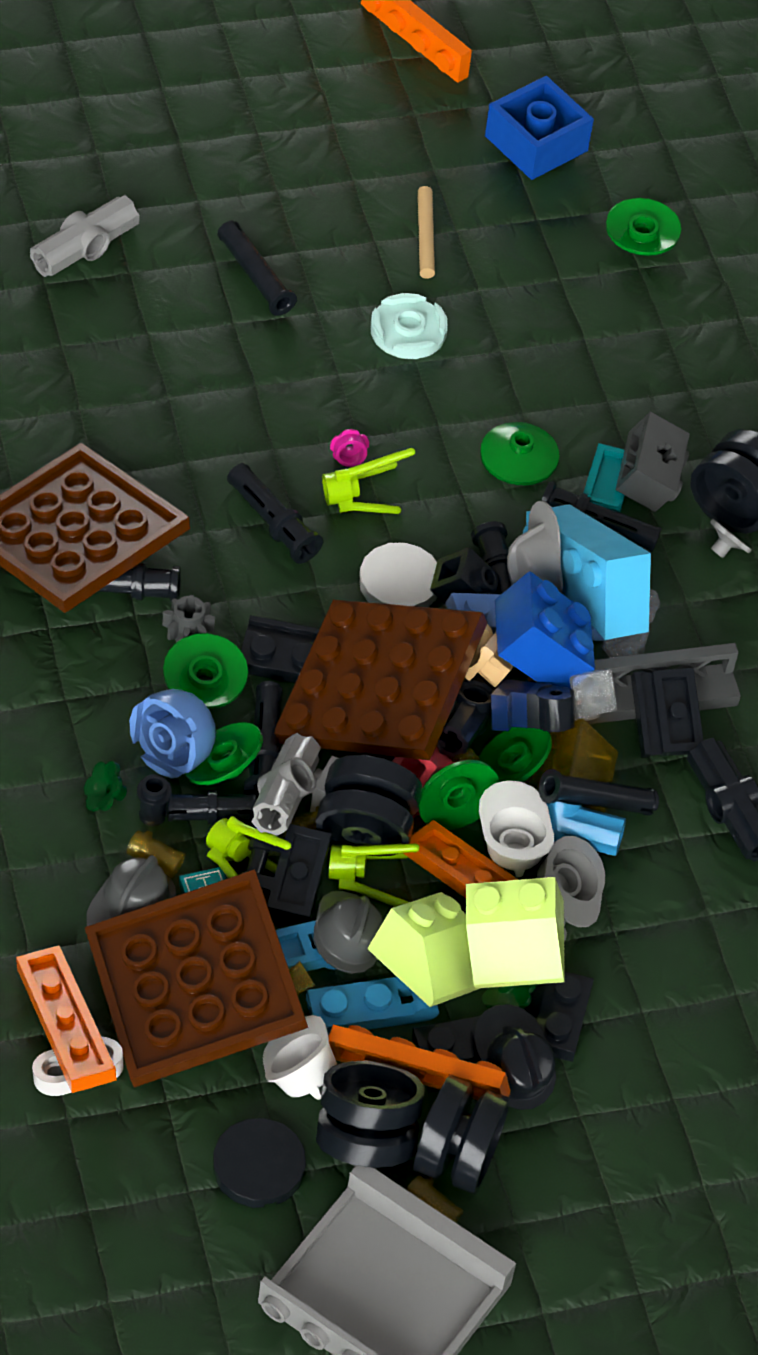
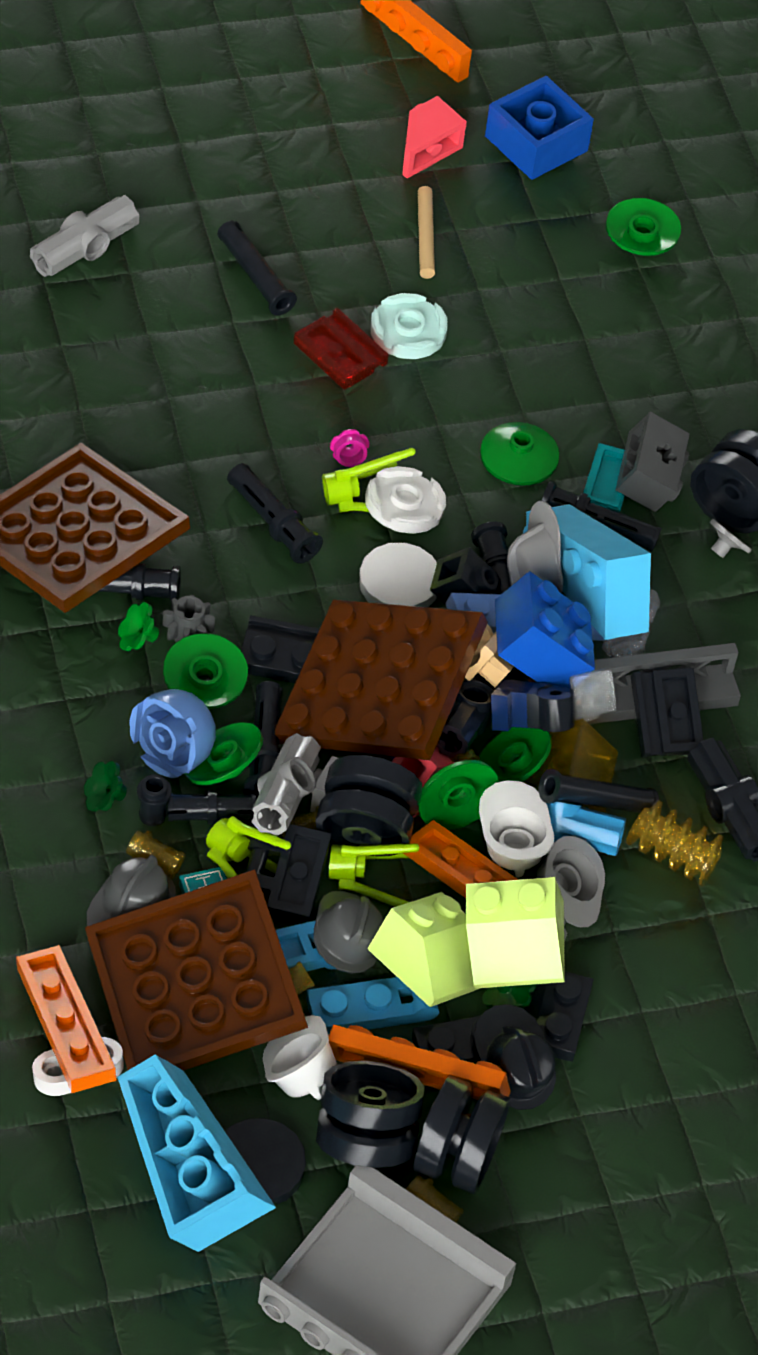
(137, 627): none -> green plant
(191, 1161): none -> medium azure wedge
(340, 349): none -> clear red plate
(405, 500): none -> white tile
(432, 135): none -> coral slope
(676, 842): none -> clear yellow piece

